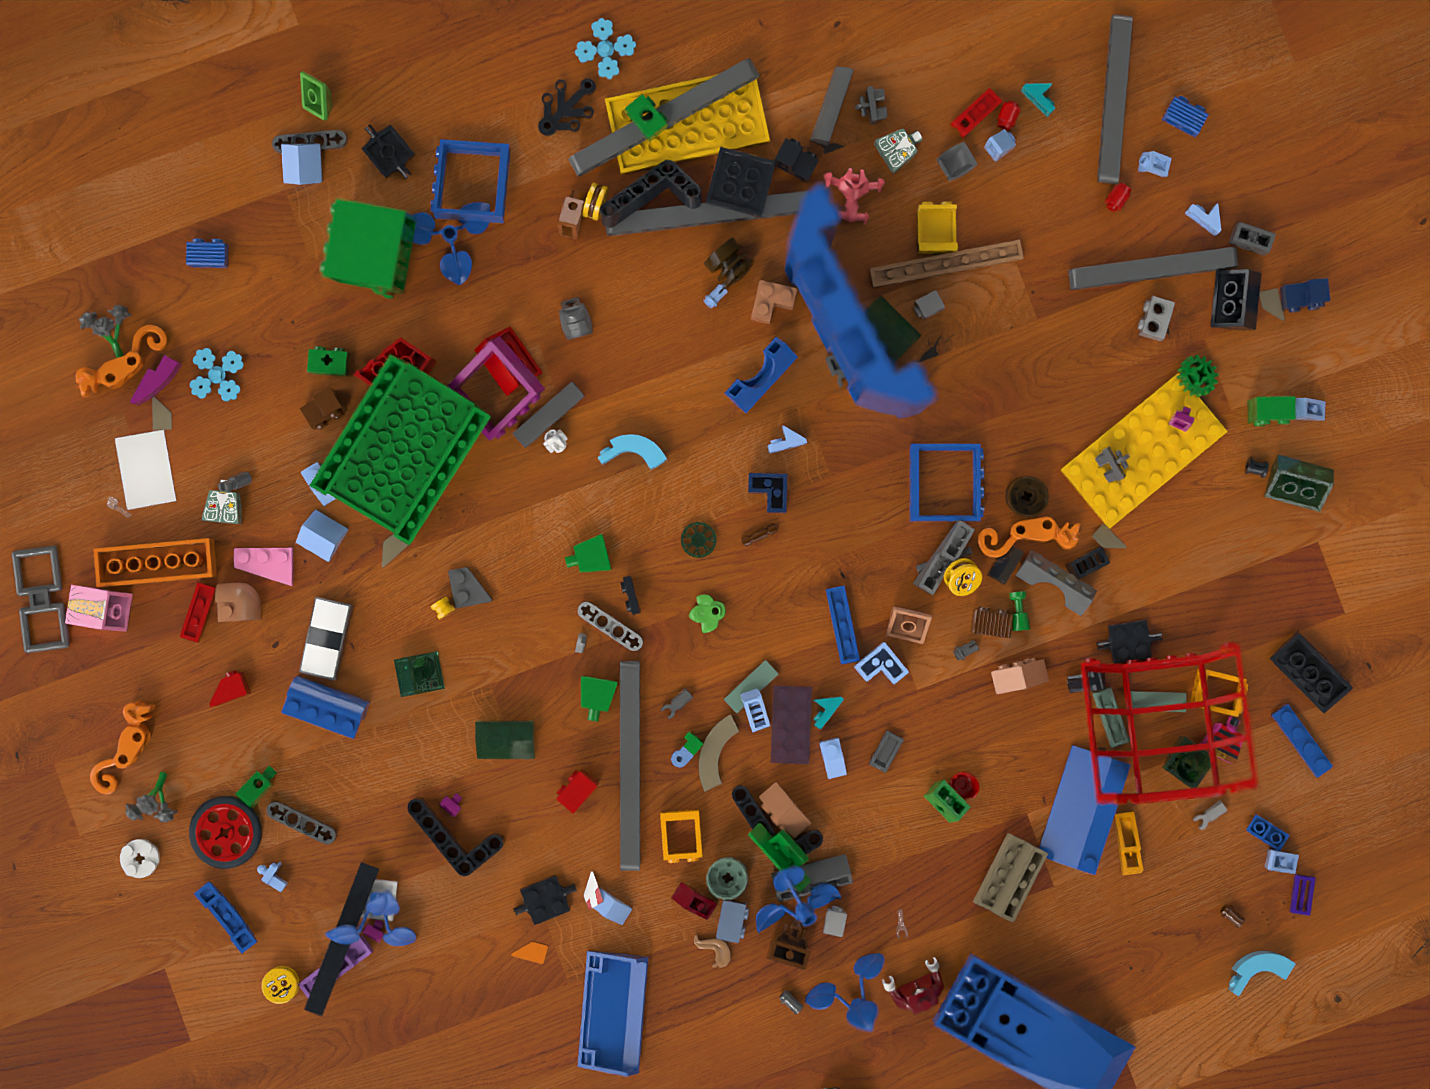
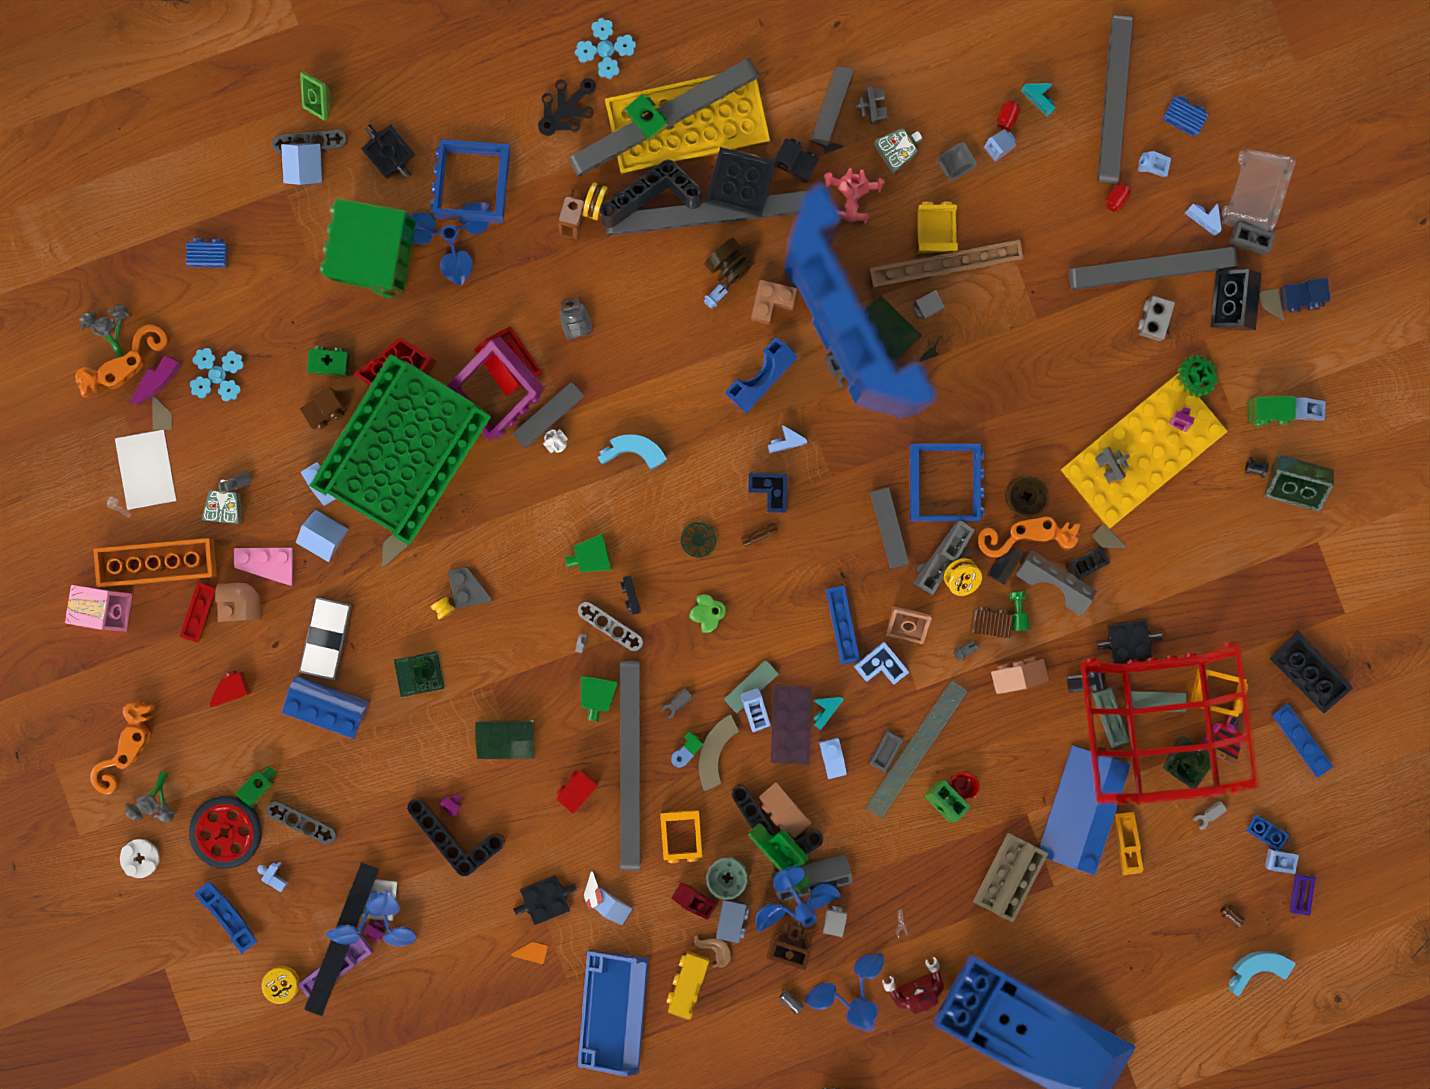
(40, 599): dark grey bar -> none
(687, 984): none -> yellow wedge
(889, 528): none -> dark grey slope
(916, 749): none -> clear light blue tile
(977, 112): red plate -> none
(1259, 189): none -> clear windscreen

